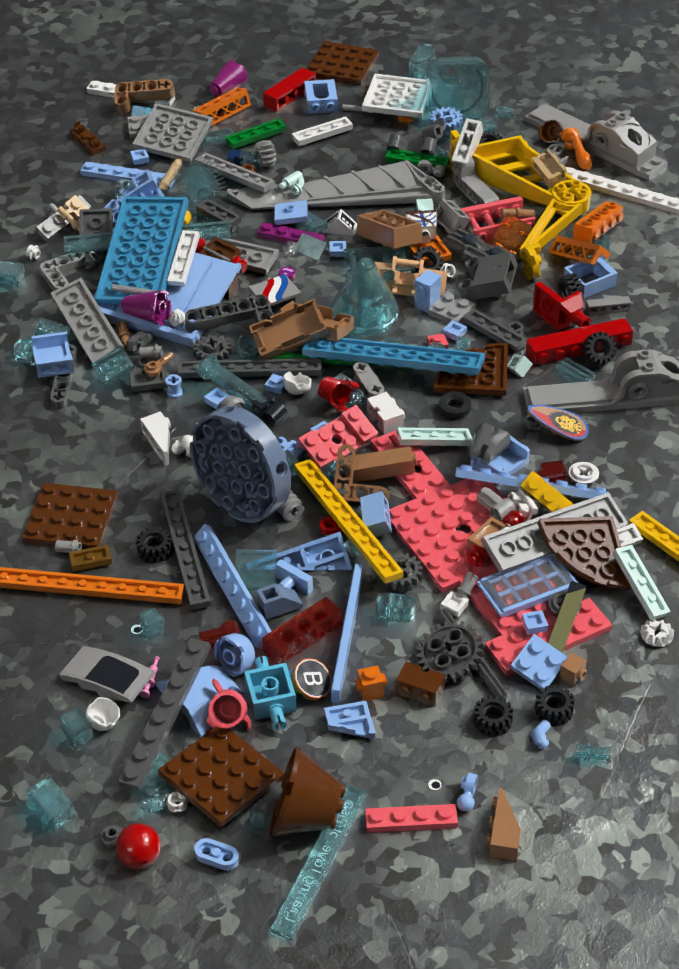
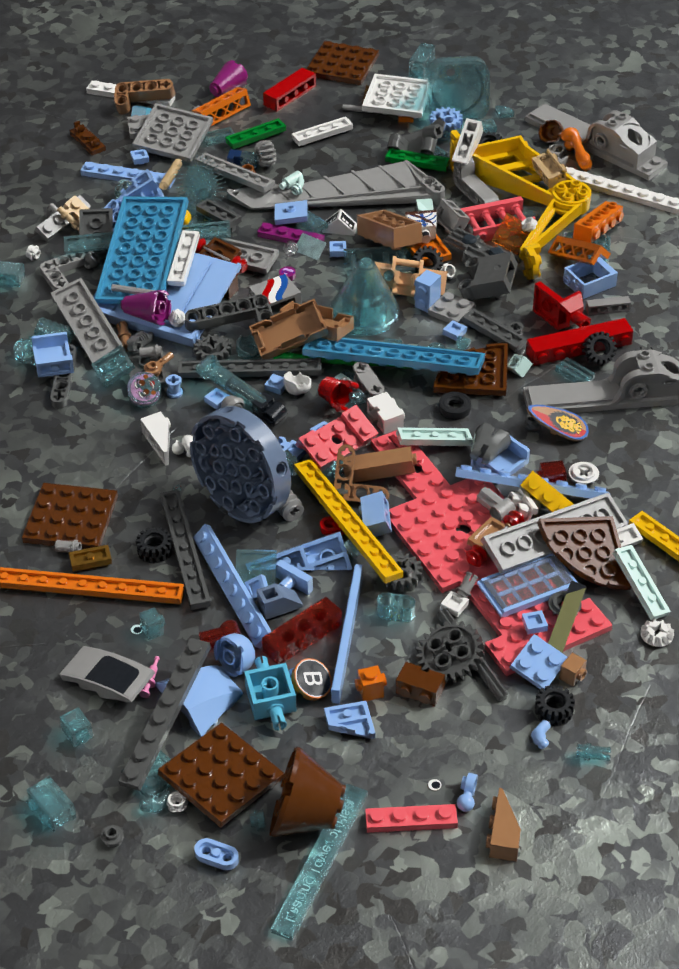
(102, 714): white hair -> none
(138, 846): red helmet -> none
(144, 389): none -> clear light blue head
(227, 708): coral piece -> none
(254, 584): none -> light blue plate
(321, 88): light blue panel -> none
(438, 171): light grey plate -> none
(440, 338): coral plate -> none
(493, 706): black tyre -> none
(517, 212): medium nougat pin -> none
(529, 224): none -> white plate
(569, 284): black tyre -> none

